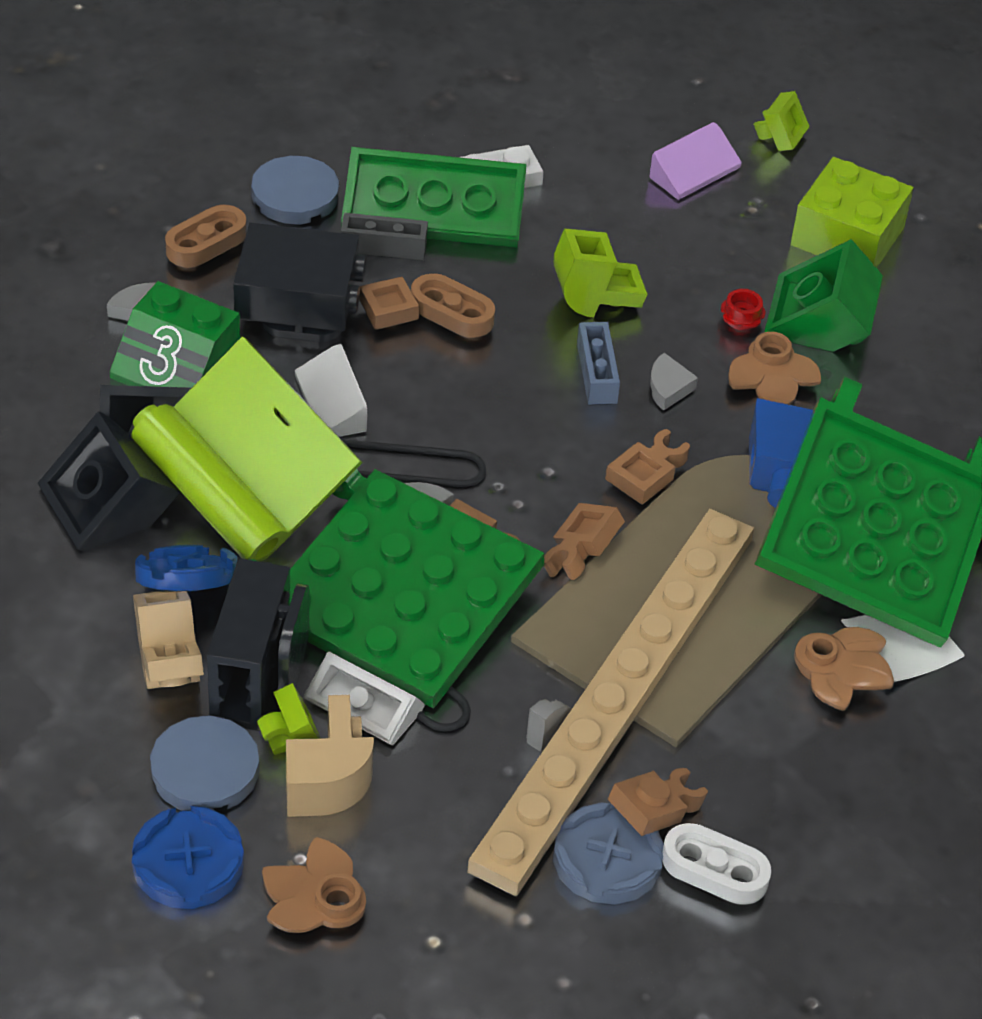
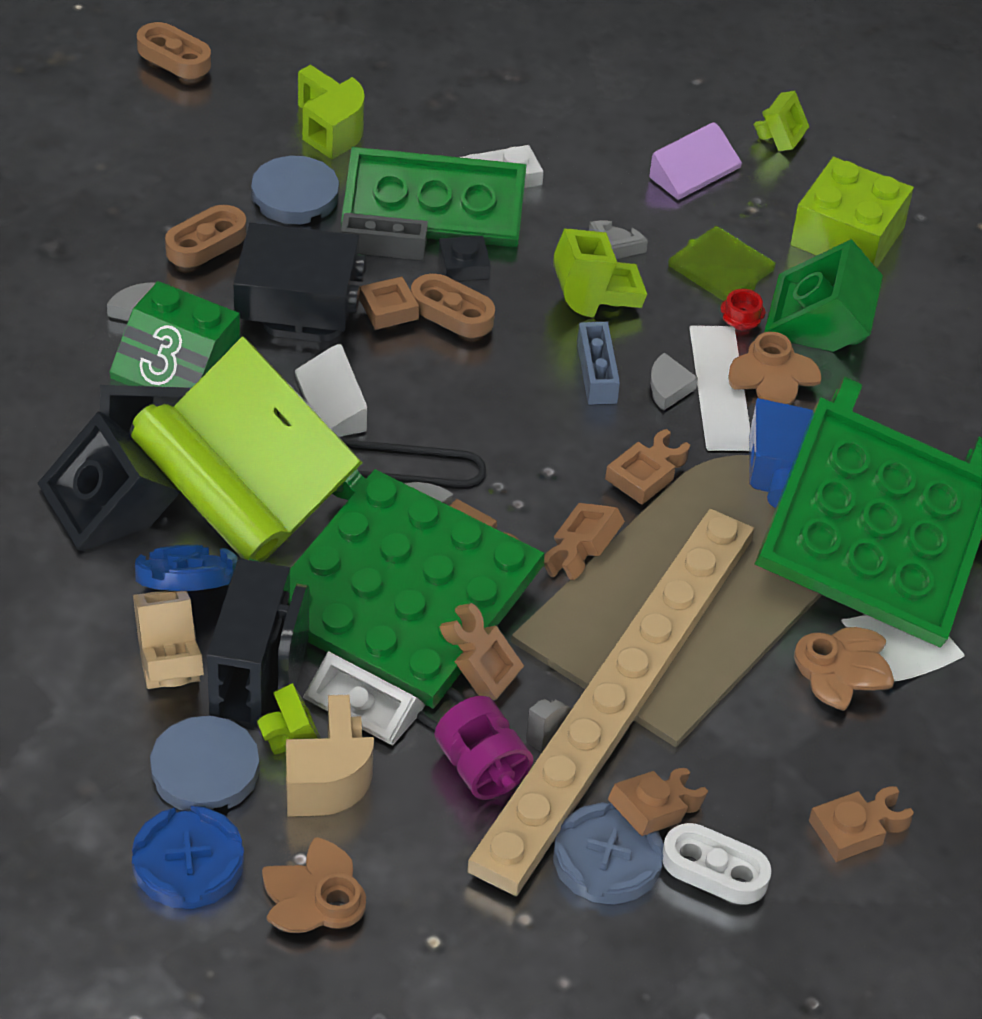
(174, 50): none -> medium nougat plate
(330, 111): none -> lime brick
(464, 258): none -> black plate
(483, 747): none -> magenta wheel
(486, 655): none -> medium nougat plate
(622, 241): none -> light grey tile
(721, 263): none -> clear neon green piece
(722, 407): none -> white sticker
(855, 826): none -> medium nougat plate

